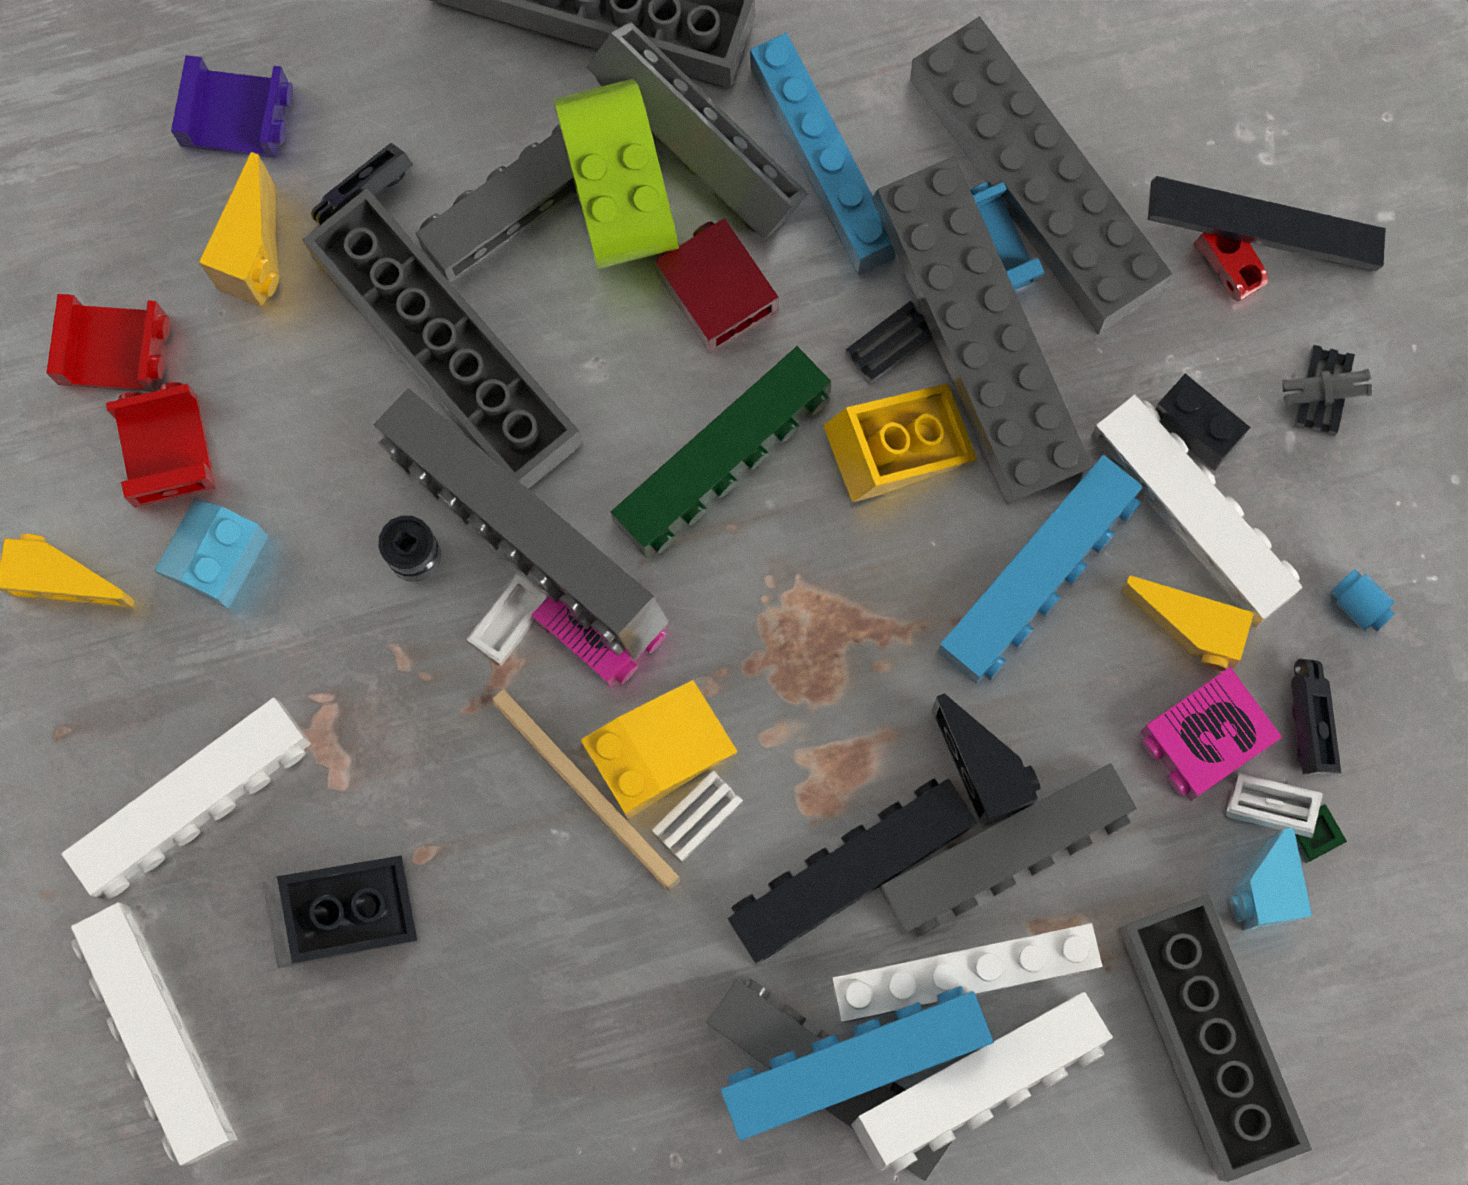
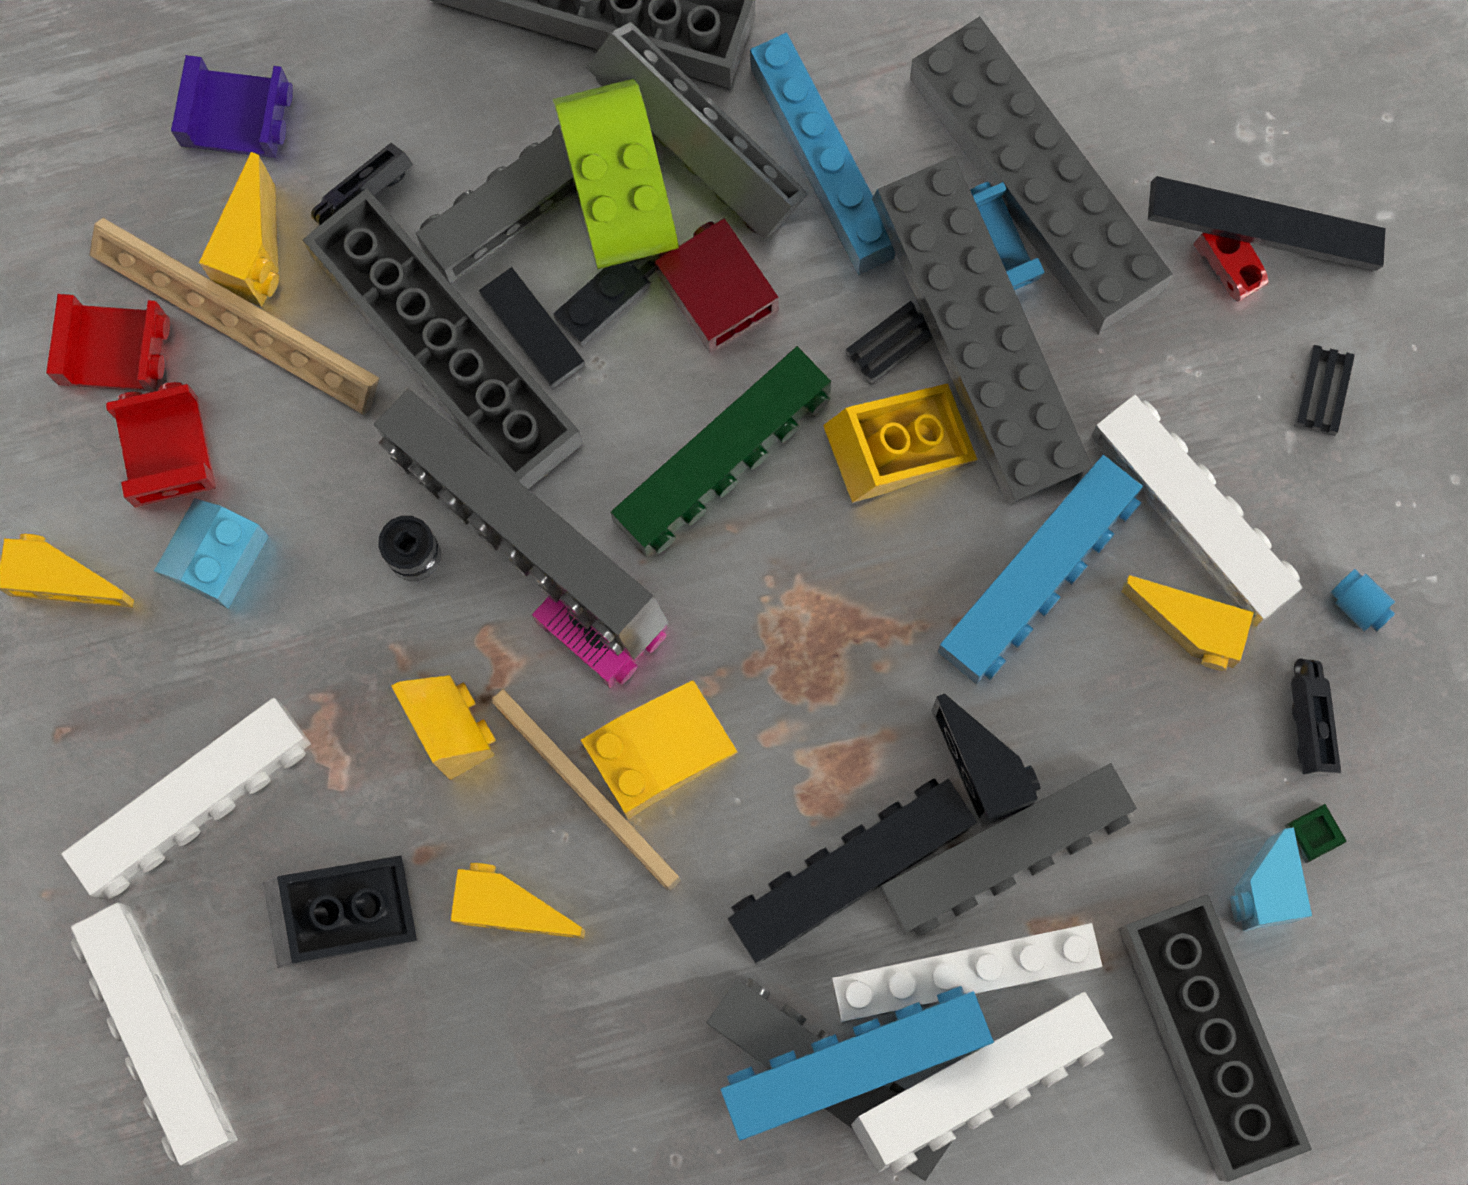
(233, 316): none -> tan tile
(445, 723): none -> yellow slope
(498, 903): none -> yellow slope
(507, 619): white tile -> none
(532, 327): none -> black tile
(603, 299): none -> black hinge
(685, 804): white tile -> none
(1201, 421): black brick -> none
(1209, 734): dark pink panel -> none
(1268, 819): white tile -> none
(1327, 387): dark grey pin -> none

